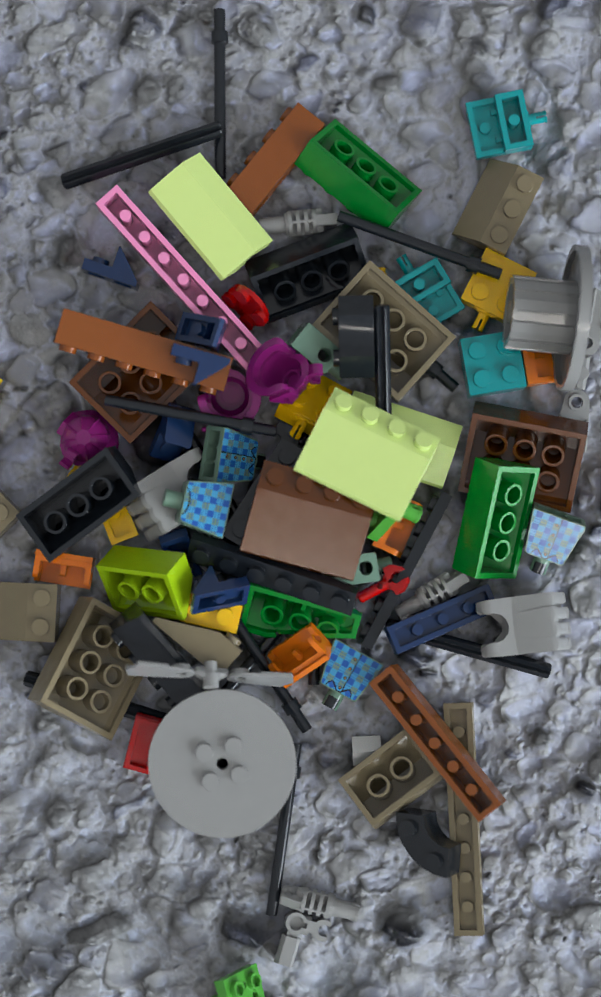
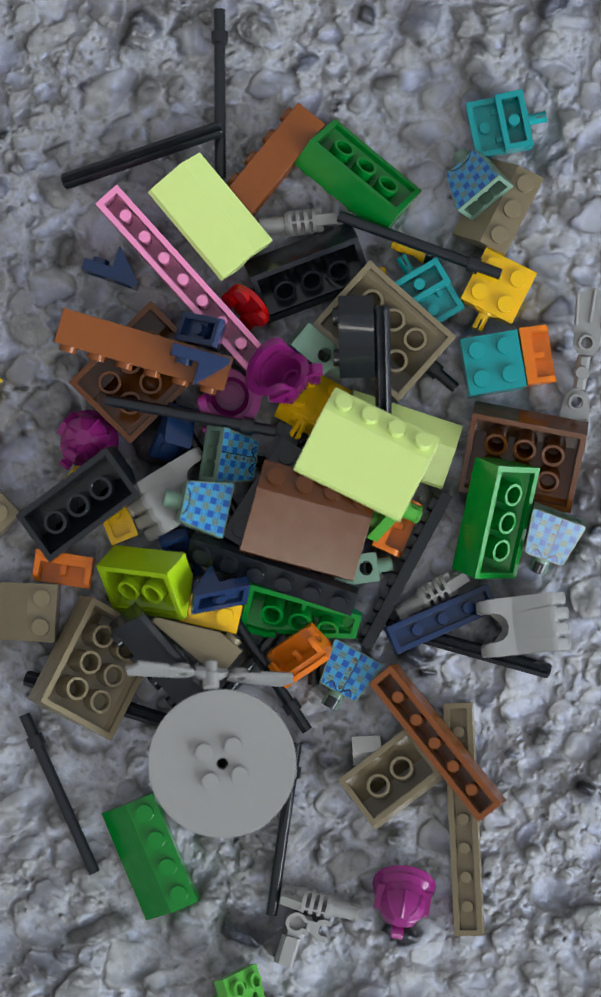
(36, 741): none -> black bar
(140, 742): red tile -> none
(151, 856): none -> green slope
(385, 584): red bar -> none
(402, 896): none -> magenta helmet
(420, 256): none -> yellow piece
(427, 842): black brick -> none
(475, 183): none -> torso
(553, 316): light grey piece -> none

